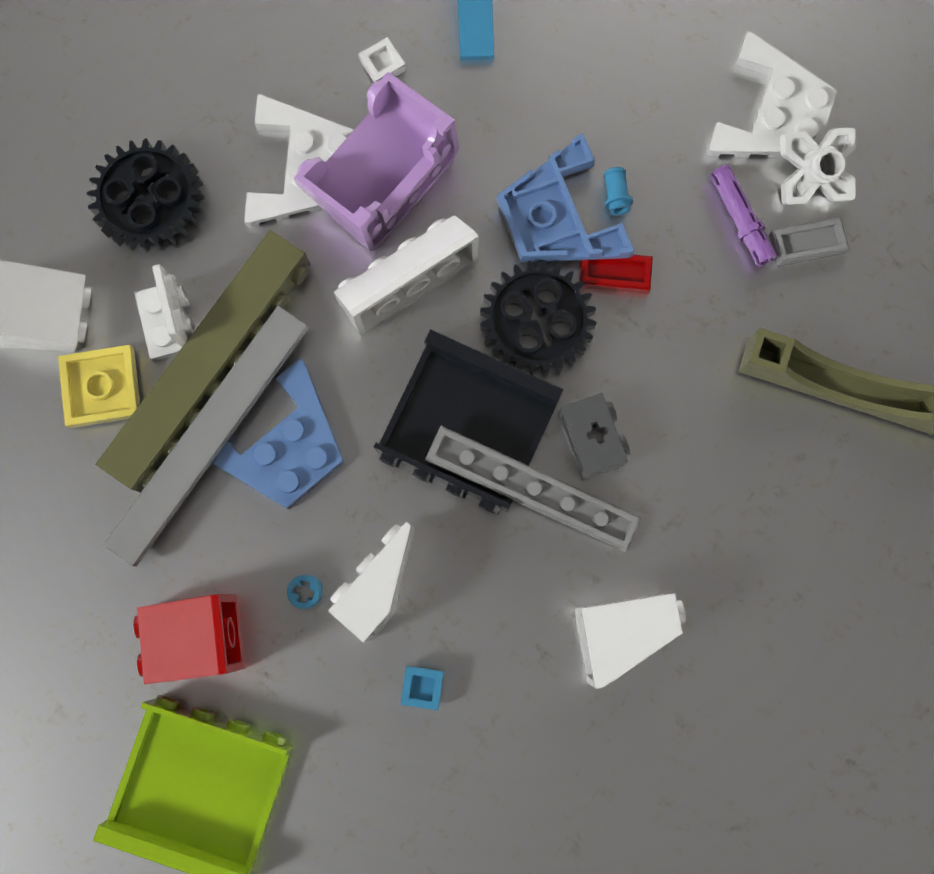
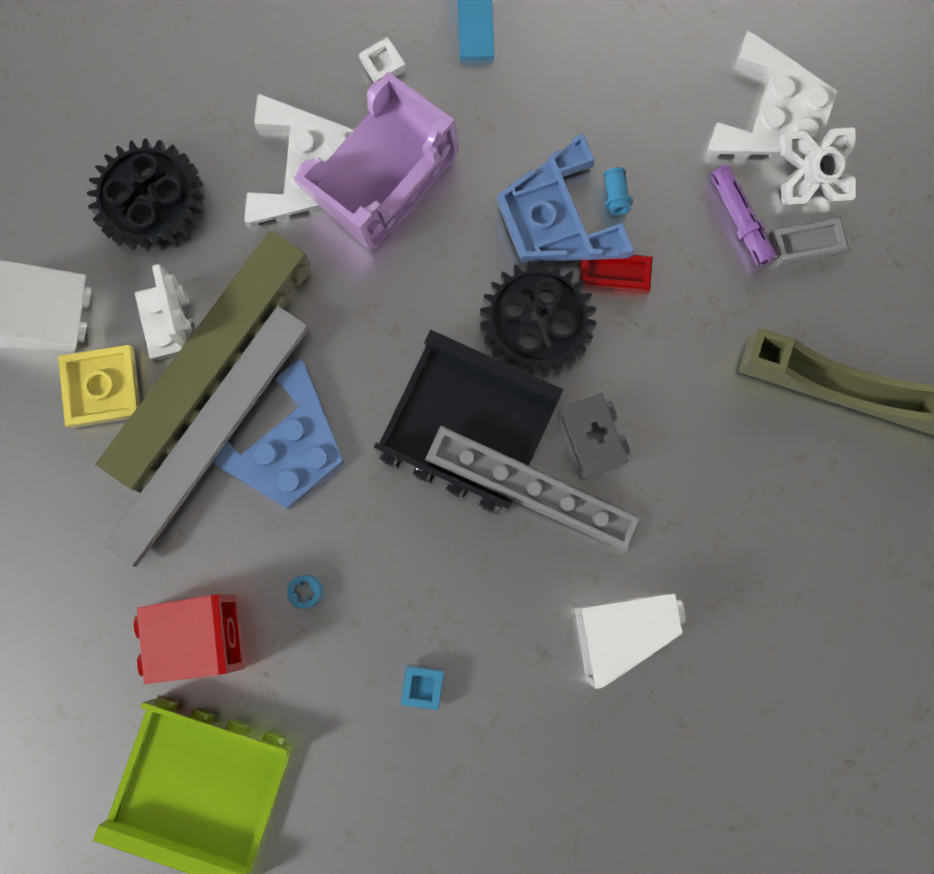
(376, 591): white slope -> none
(408, 273): white slope -> none

